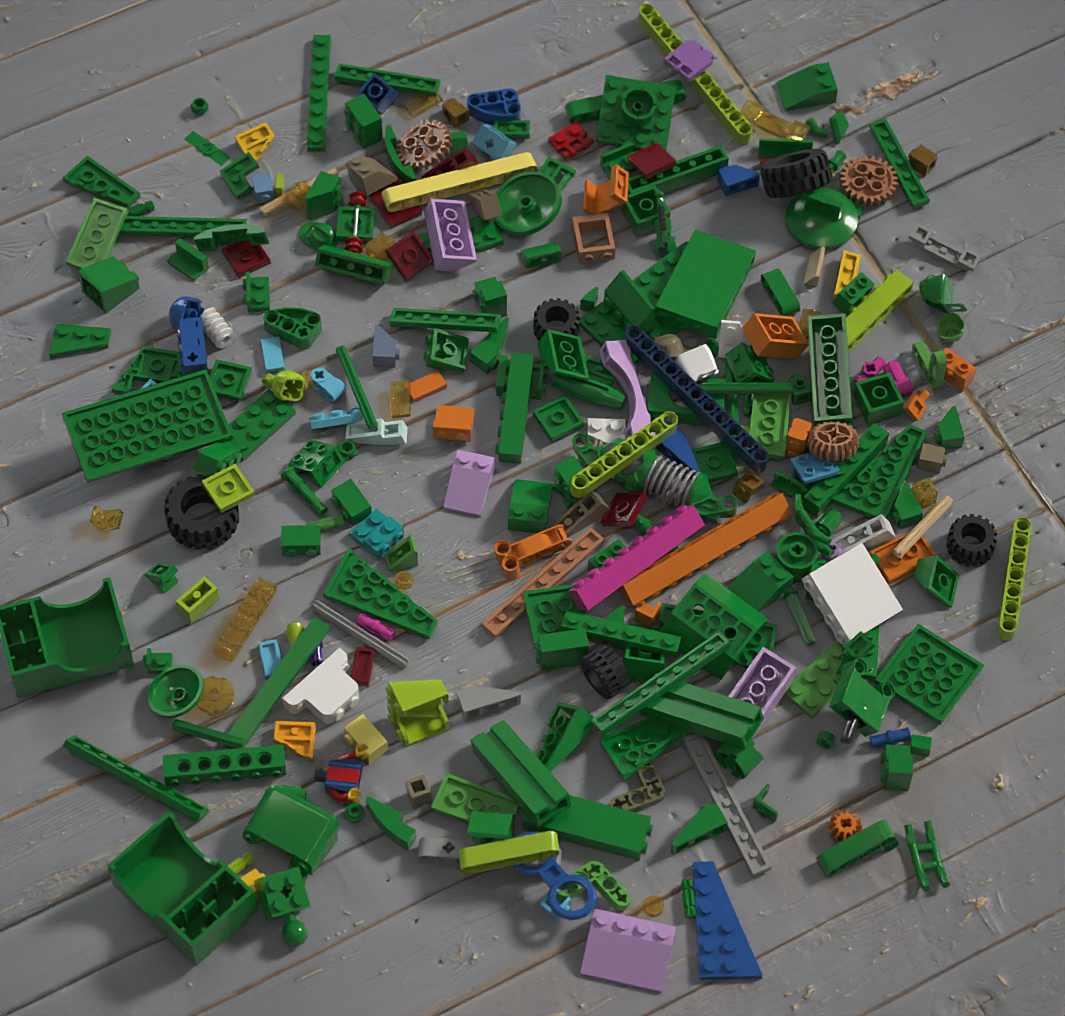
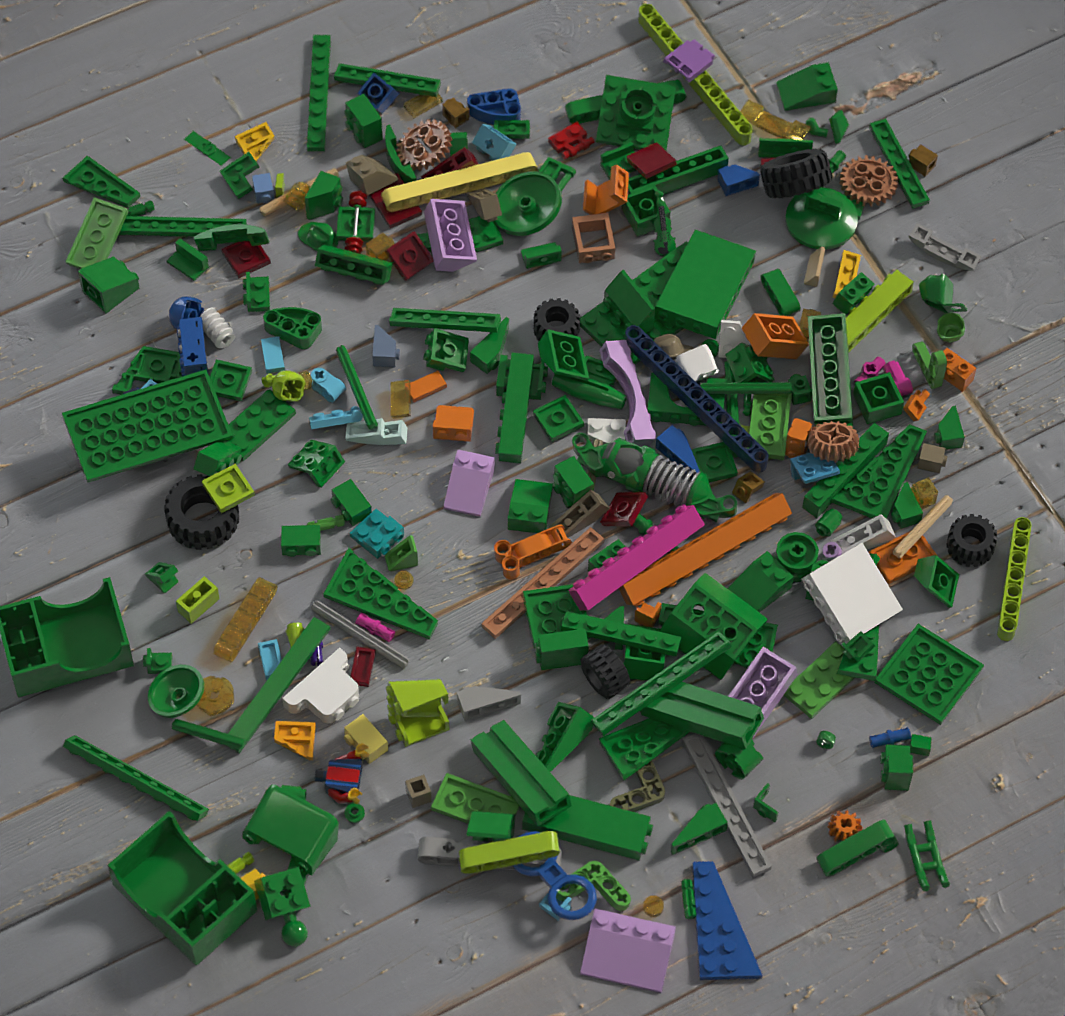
(78, 338): green wing -> none
(106, 519): clear yellow bracket -> none
(199, 106): green plate -> none
(215, 759): green brick -> none
(299, 485): green pin -> none
(347, 445): green plate -> none
(391, 823): green slope -> none
(491, 296): green brick -> none
(589, 300): green slope -> none
(619, 461): lime beam -> none
(789, 485): green hinge -> none
(799, 616): green axle -> none
(809, 527): green piece -> none
(859, 702): green piece -> none

